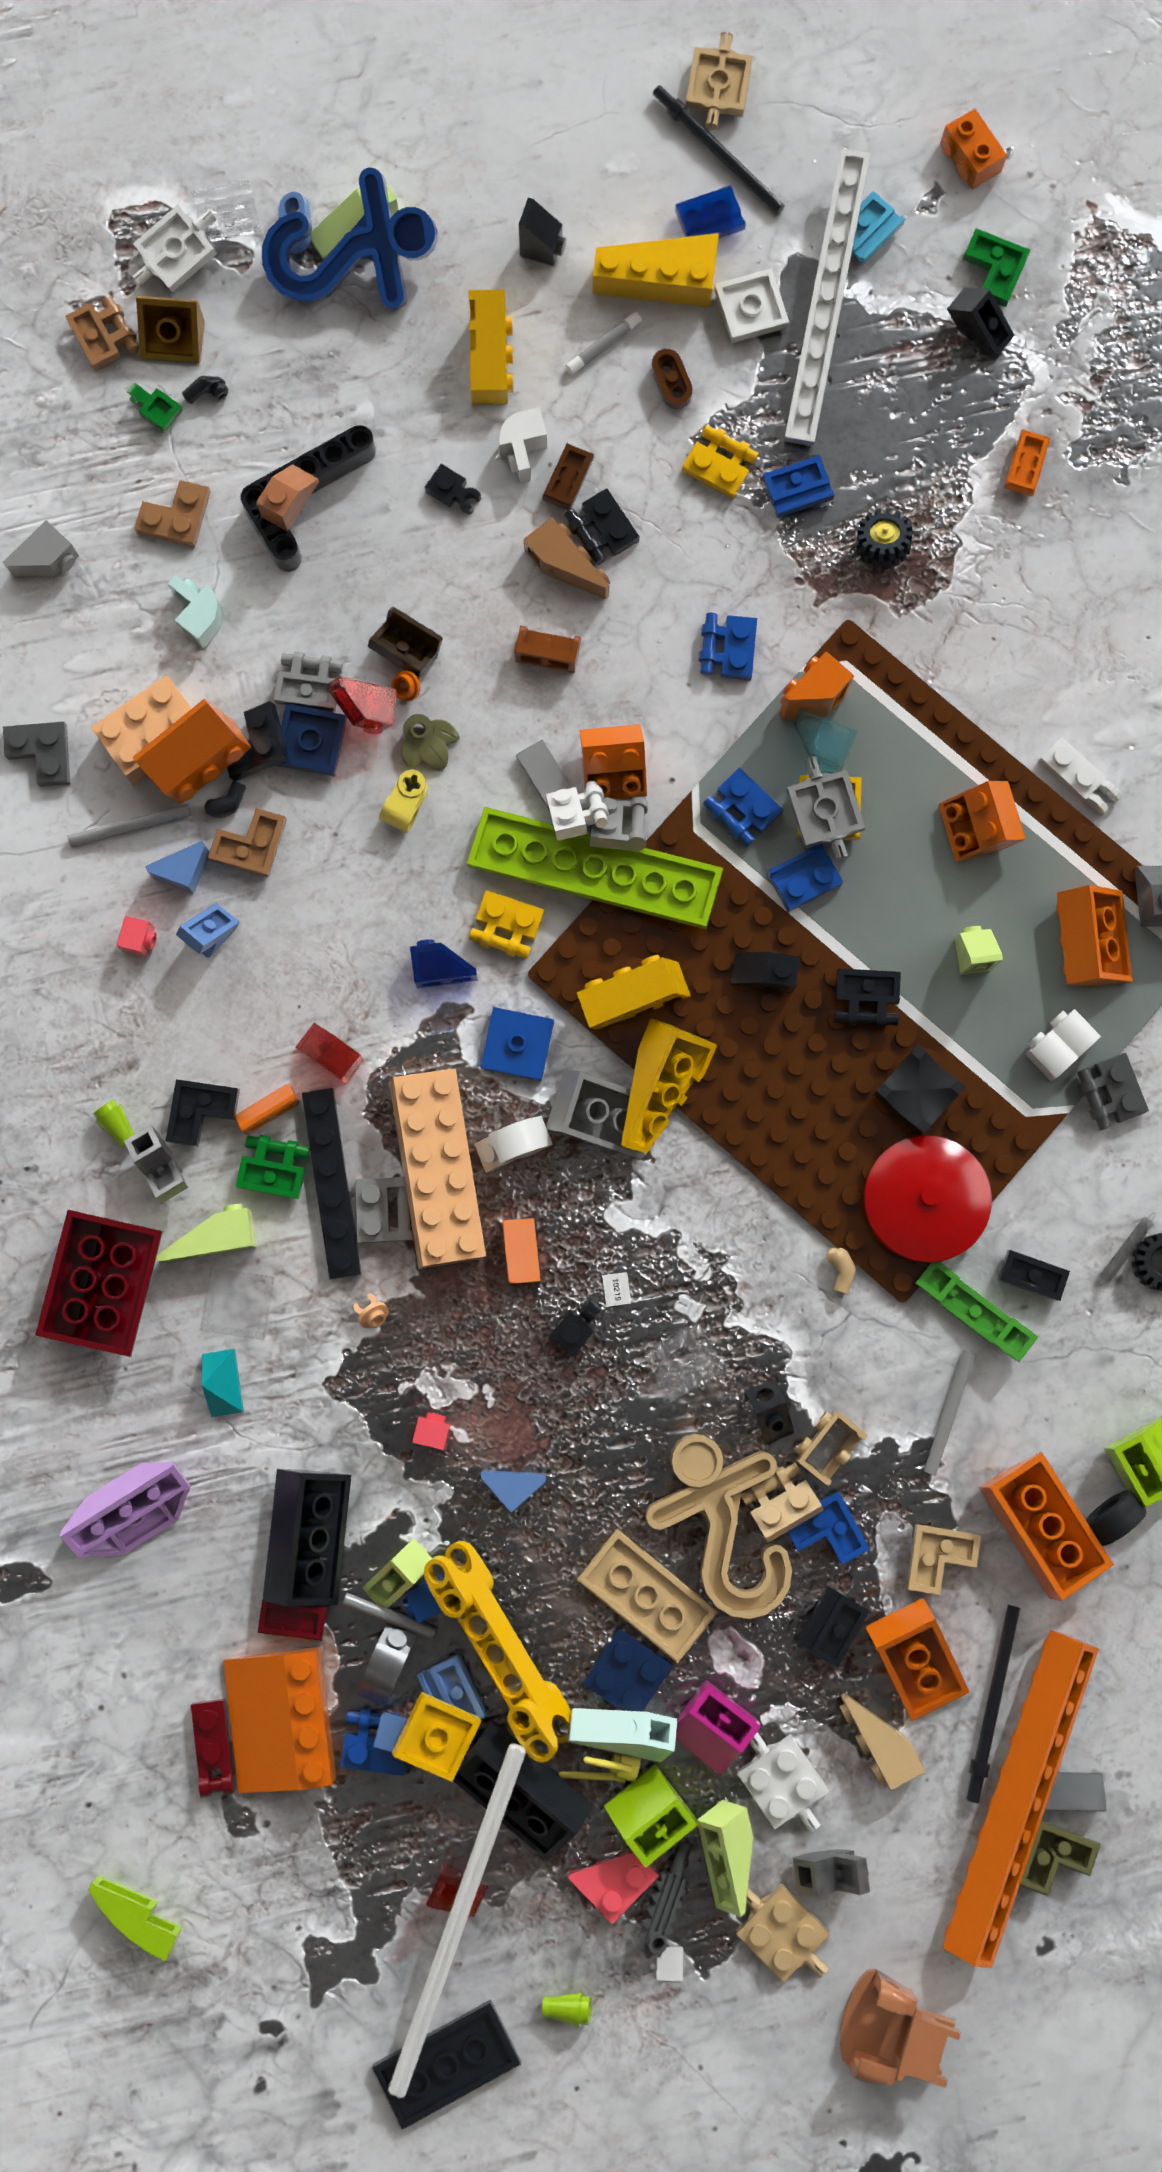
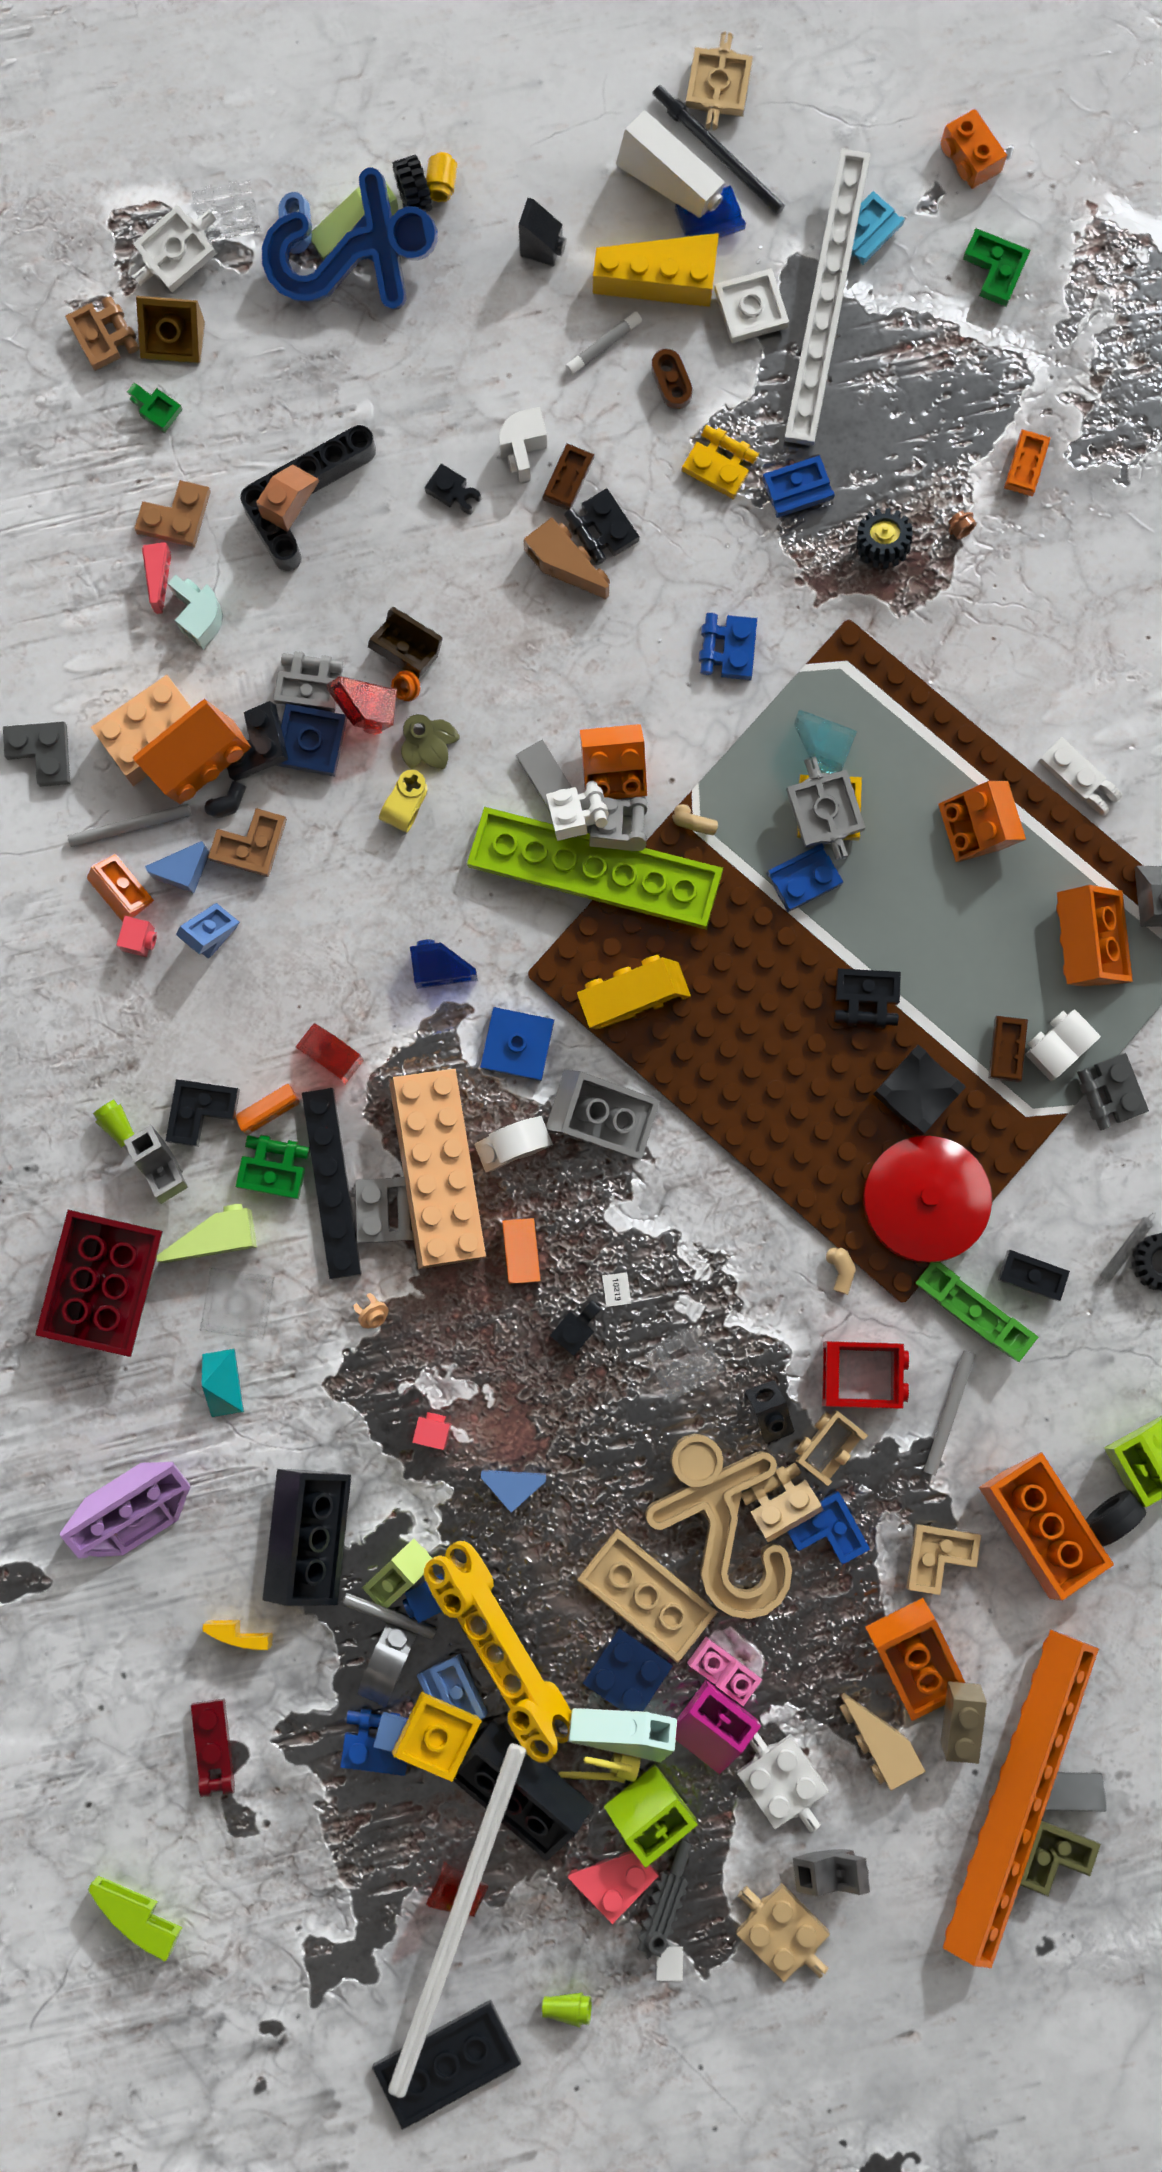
(42, 554): light grey slope -> none
(119, 887): none -> orange slope
(157, 565): none -> coral slope
(206, 384): black arm -> none
(229, 1632): none -> yellow slope
(280, 1721): orange slope -> none
(292, 1621): dark red plate -> none
(412, 183): none -> black tyre
(441, 176): none -> yellow brick
(489, 347): yellow wedge -> none
(510, 916): yellow plate -> none
(547, 650): dark orange hinge -> none
(663, 1073): yellow wedge -> none
(668, 166): none -> white slope
(693, 822): none -> tan arm
(724, 1671): none -> bright pink slope
(727, 1852): yellowish green slope -> none
(749, 800): blue plate -> none
(765, 971): black slope -> none
(818, 689): orange slope -> none
(830, 1380): none -> red window
(832, 1626): black plate -> none
(888, 2030): nougat piece -> none
(962, 524): none -> nougat plate
(963, 1722): none -> dark tan brick
(977, 950): yellowish green slope -> none
(979, 1766): black bar -> none
(981, 320): black slope -> none
(1008, 1049): none -> reddish brown plate

